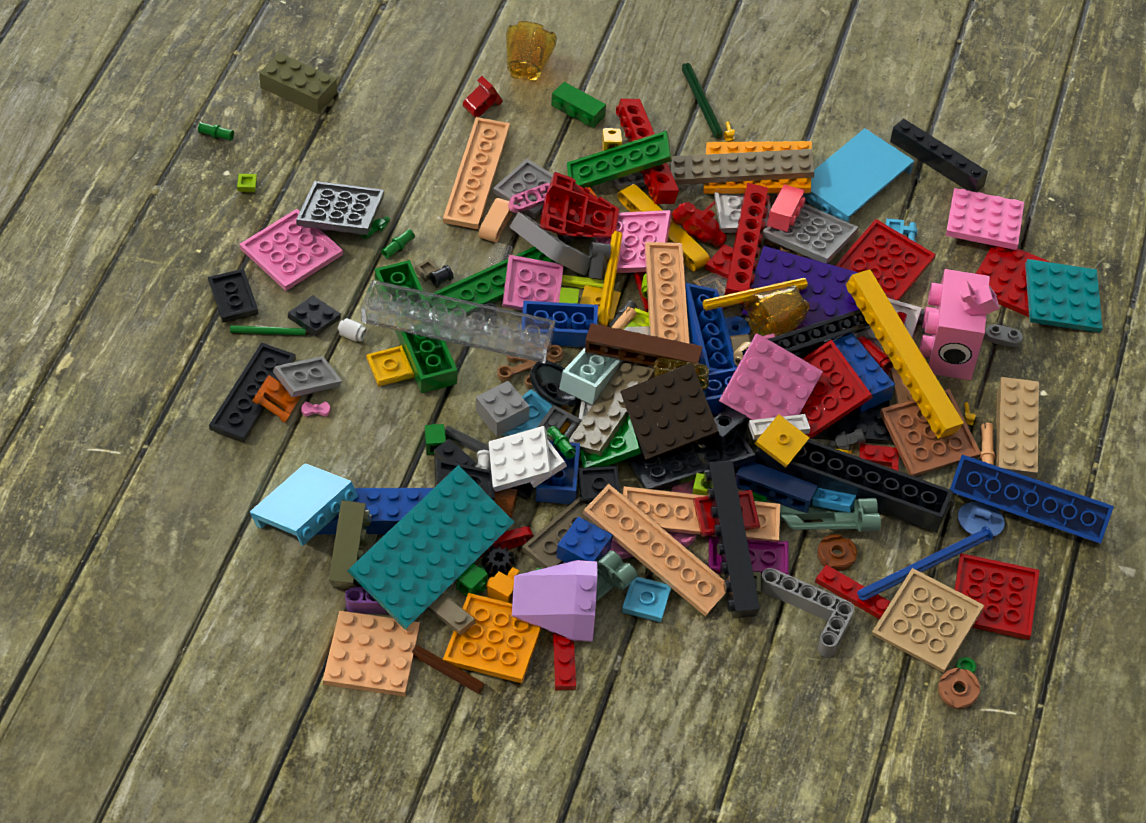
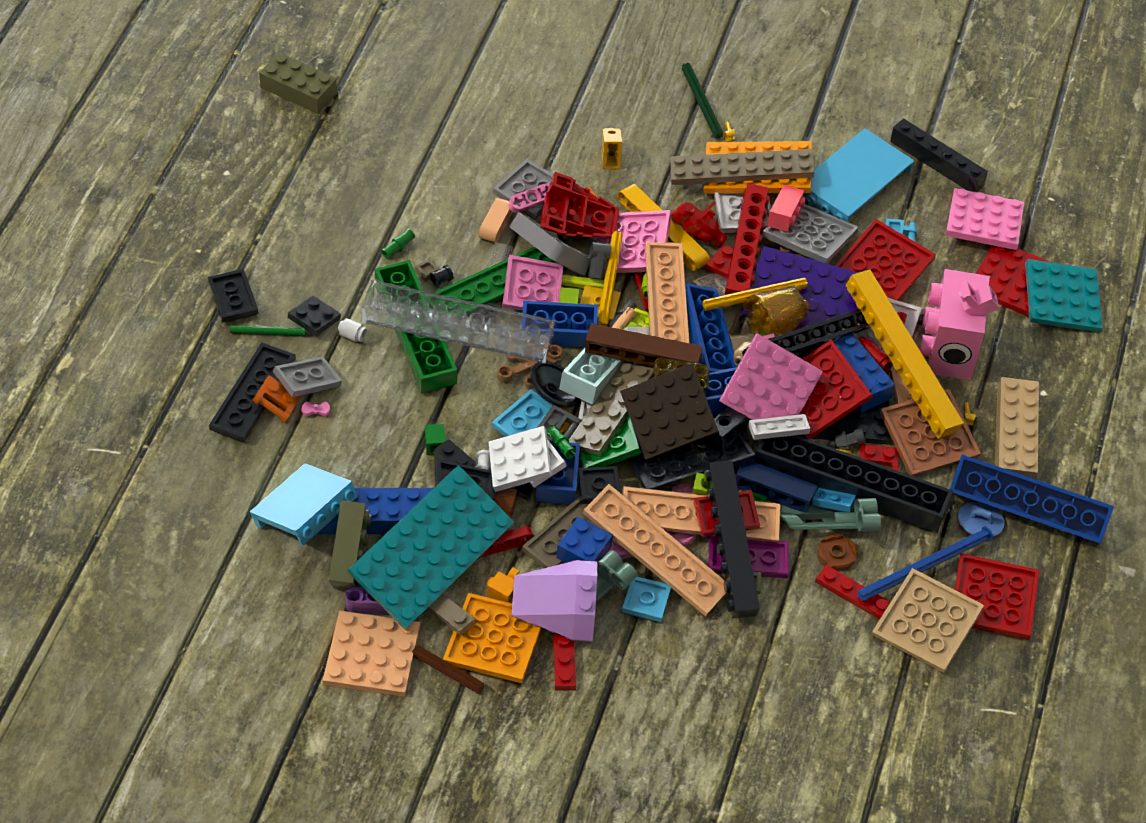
(216, 131): green pin -> none
(247, 183): lime plate -> none
(290, 251): bright pink plate -> none
(340, 208): dark grey plate -> none
(378, 224): green piece -> none
(390, 366): yellow plate -> none
(465, 439): dark grey axle -> none
(472, 580): green brick -> none
(476, 173): light nougat plate -> none
(481, 98): red tile -> none
(498, 560): black gear -> none
(502, 408): light grey brick -> none
(528, 49): clear yellow cone -> none
(578, 104): green brick -> none
(621, 160): green plate -> none
(625, 181): light grey plate -> none
(637, 126): red brick -> none
(737, 323): blue piece -> none
(782, 440): yellow plate -> none
(813, 605): light grey beam -> none
(953, 698): nougat tile -> none
(966, 663): green tile -> none
(987, 454): light nougat pin -> none
(1003, 335): light grey plate -> none

